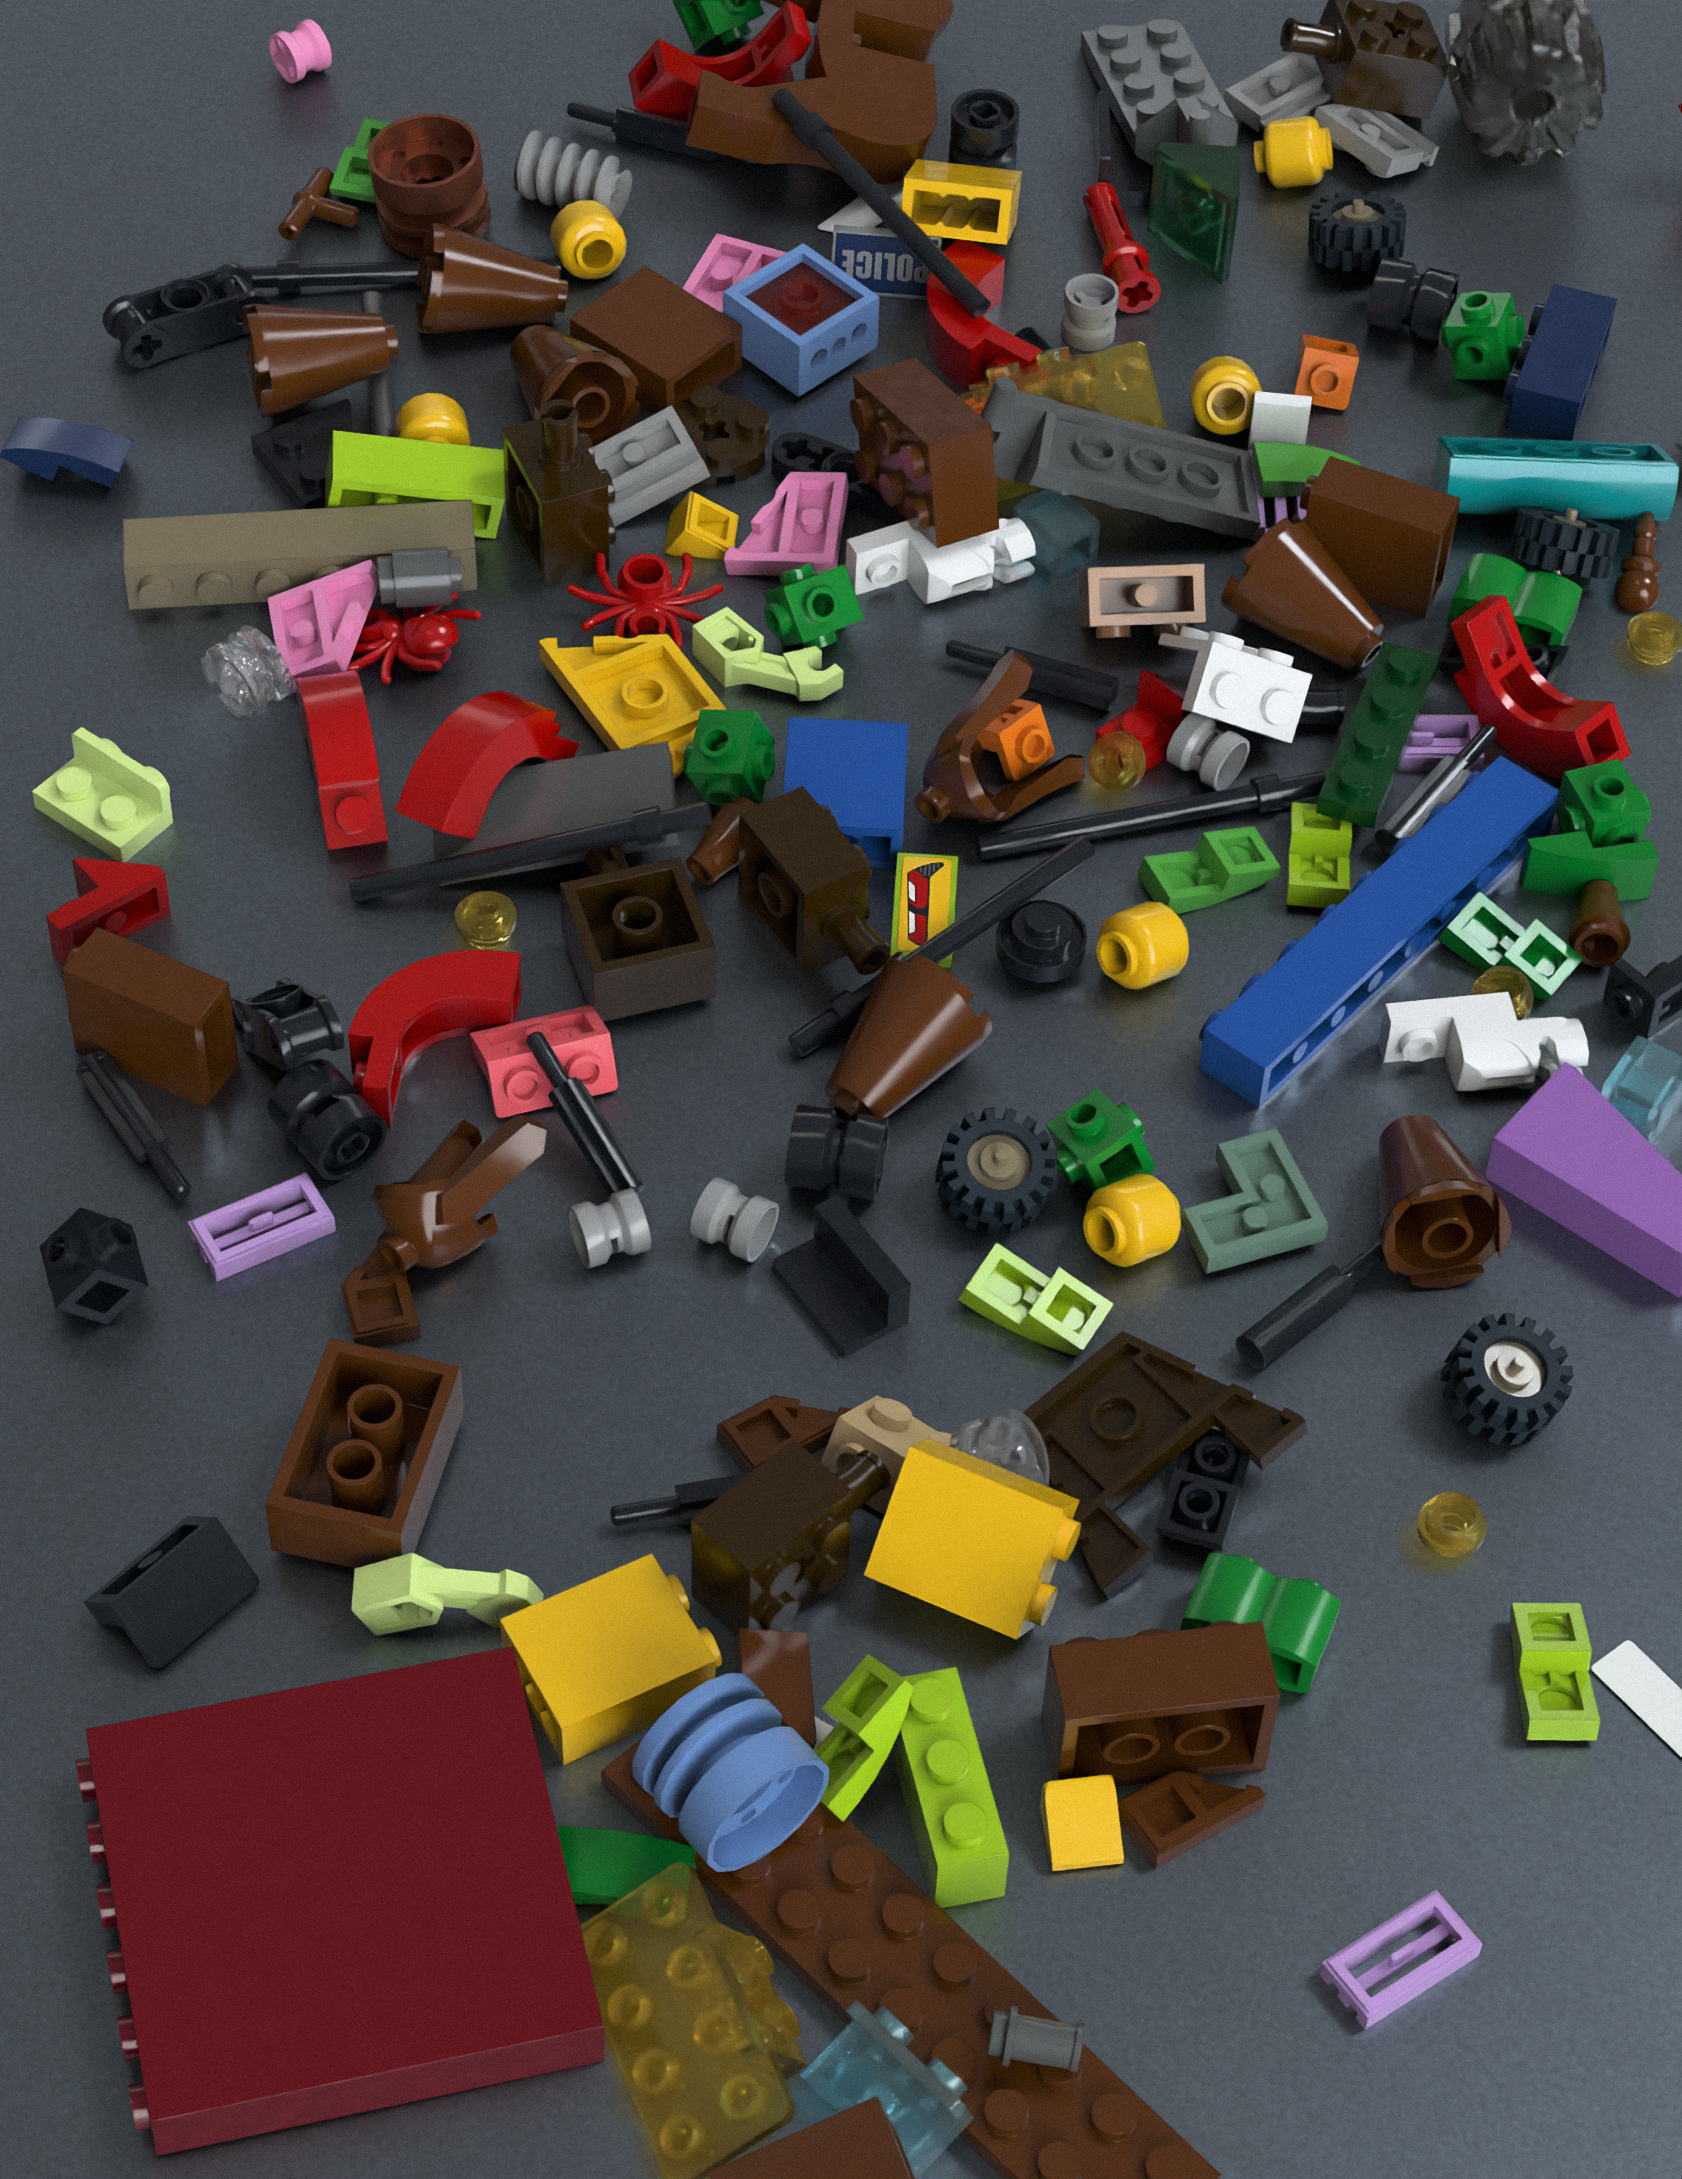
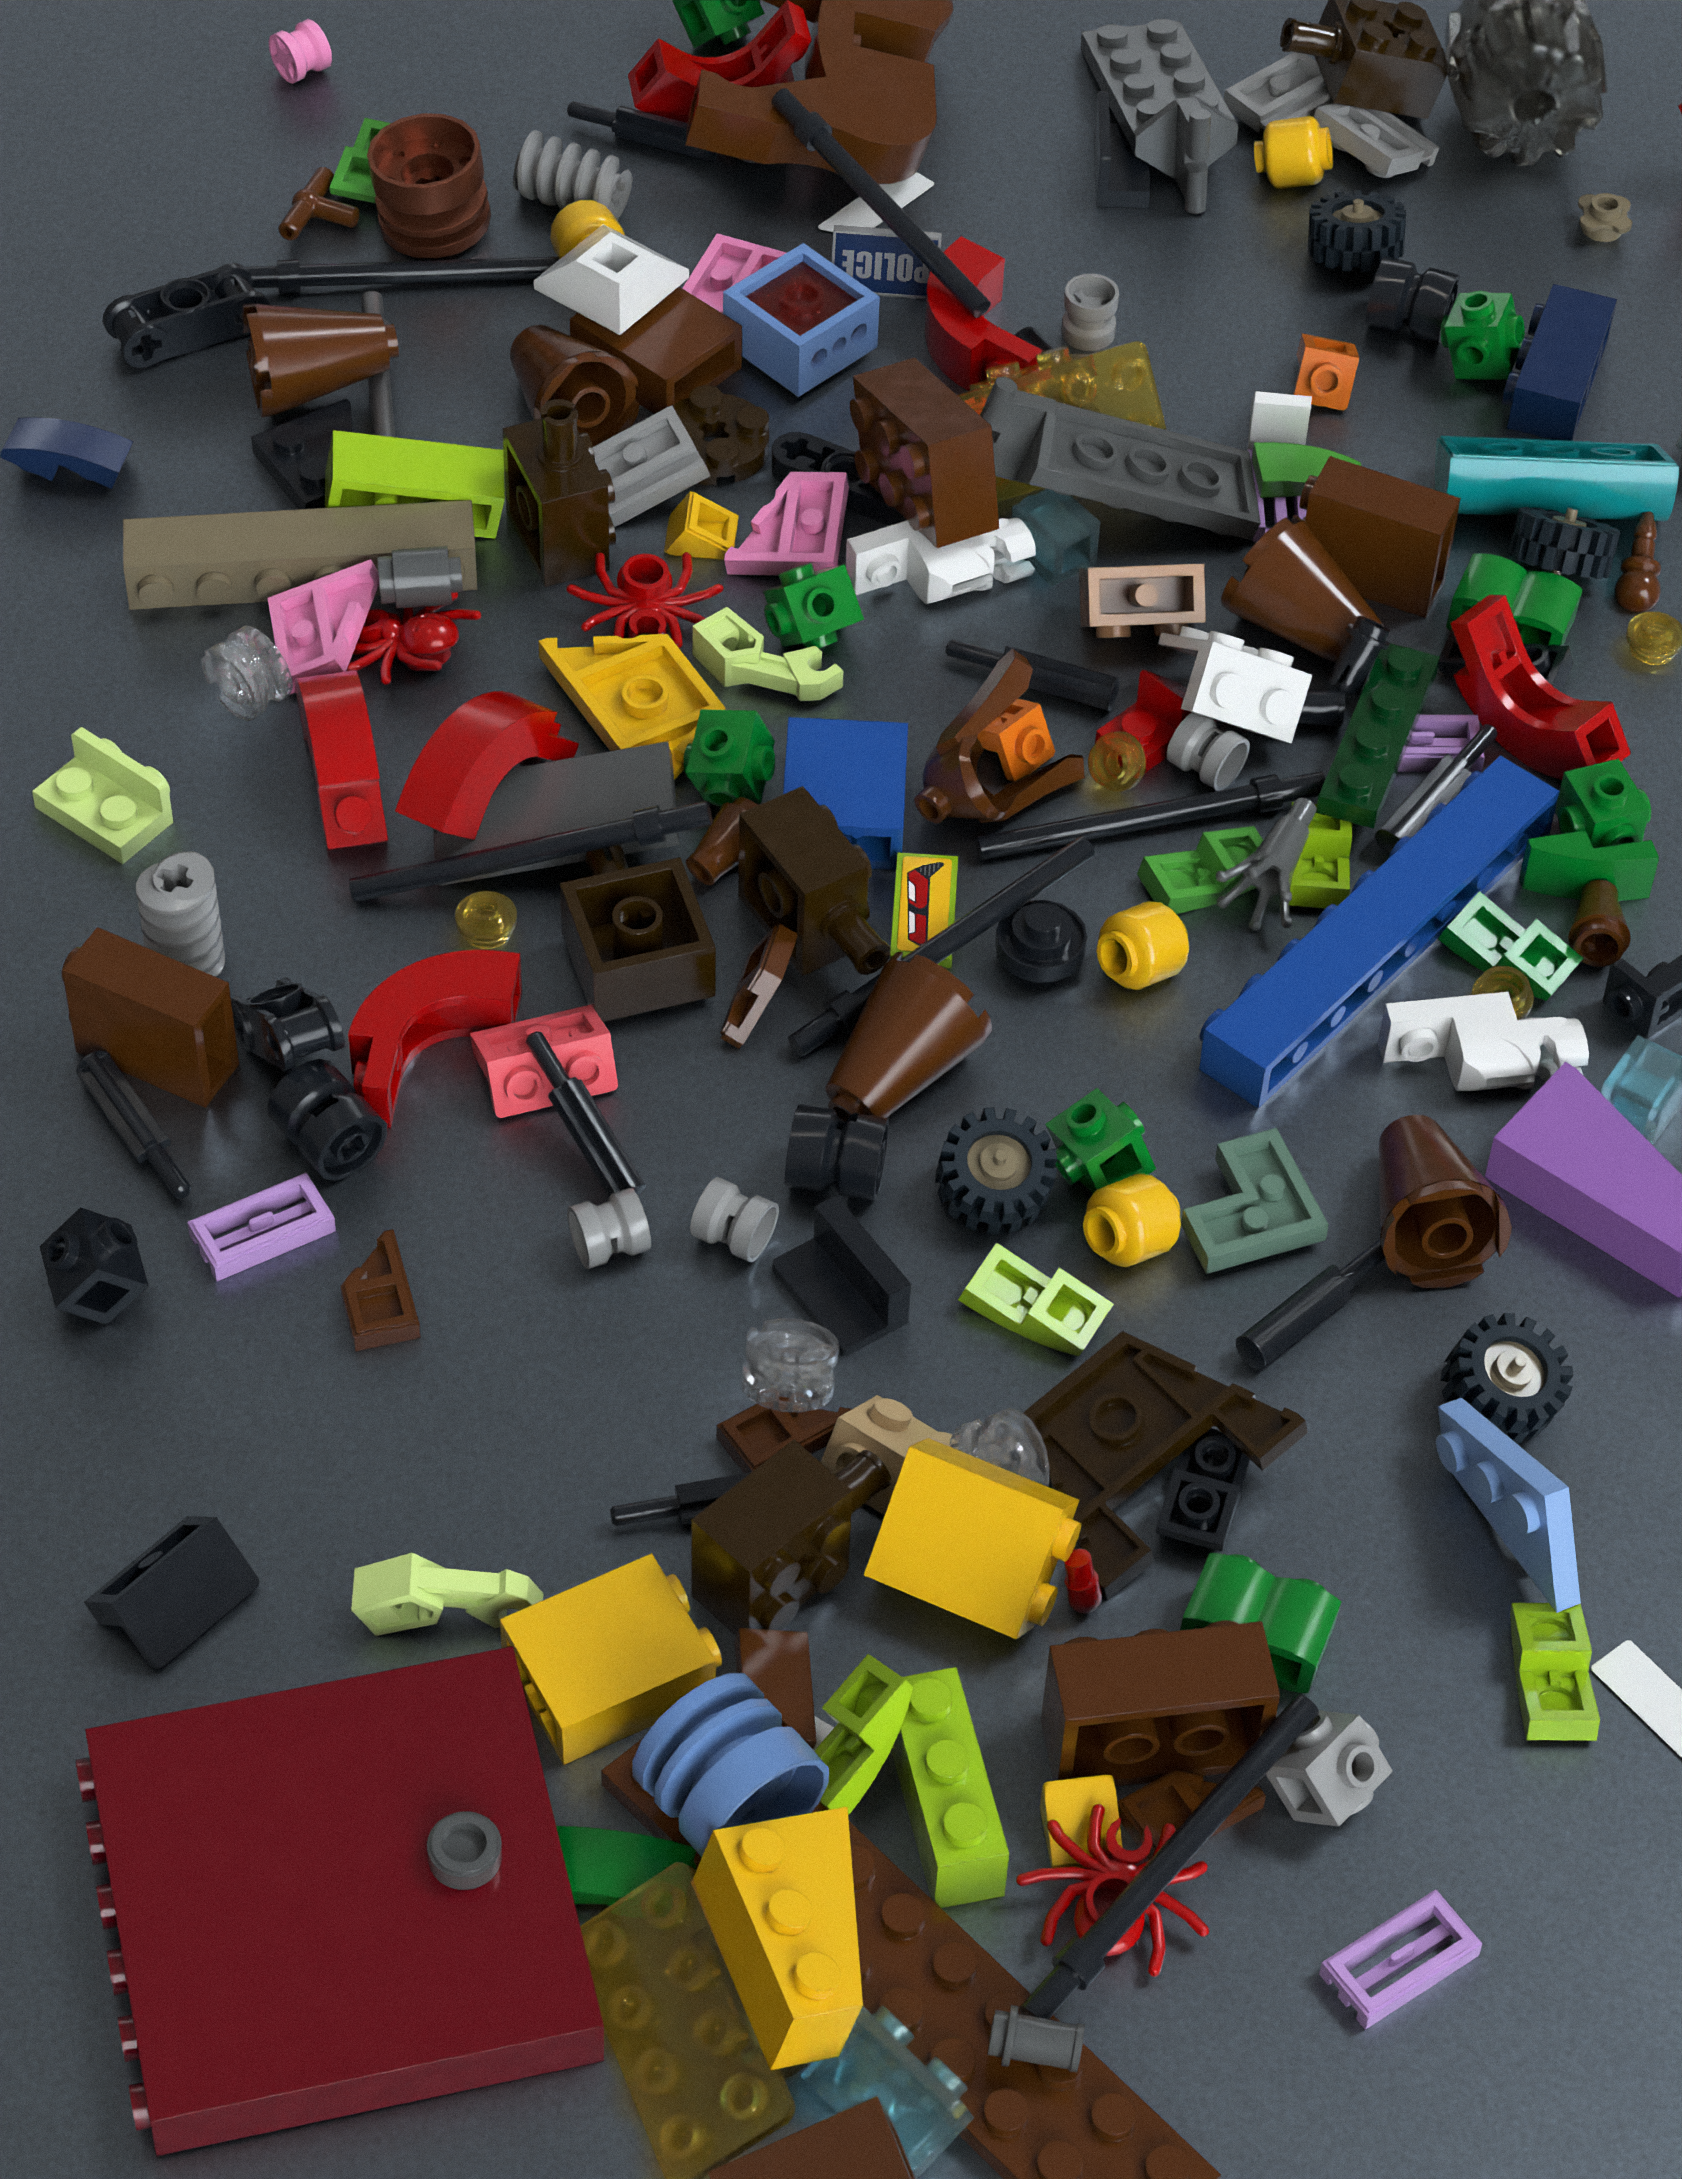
(111, 897): red slope -> none
(182, 911): none -> light grey piece
(365, 1456): reddish brown brick -> none
(433, 419): yellow head -> none
(434, 1211): reddish brown piece -> none
(464, 1850): none -> dark grey tile
(482, 285): reddish brown cone -> none
(611, 279): none -> white slope
(758, 983): none -> reddish brown tile
(788, 1930): none -> yellow wedge
(790, 1361): none -> clear wheel
(962, 200): yellow brick -> none
(984, 129): black wheel -> none
(1082, 1582): none -> red animal
(1082, 1958): none -> black bar
(1105, 1879): none -> red animal
(1123, 259): red pin -> none
(1196, 203): clear green slope -> none
(1223, 395): yellow head -> none
(1272, 863): none -> dark grey piece
(1330, 1769): none -> light grey brick
(1358, 654): none -> black pin
(1454, 1510): clear yellow plate -> none
(1515, 1496): none -> light blue wing
(1604, 216): none -> dark tan plate

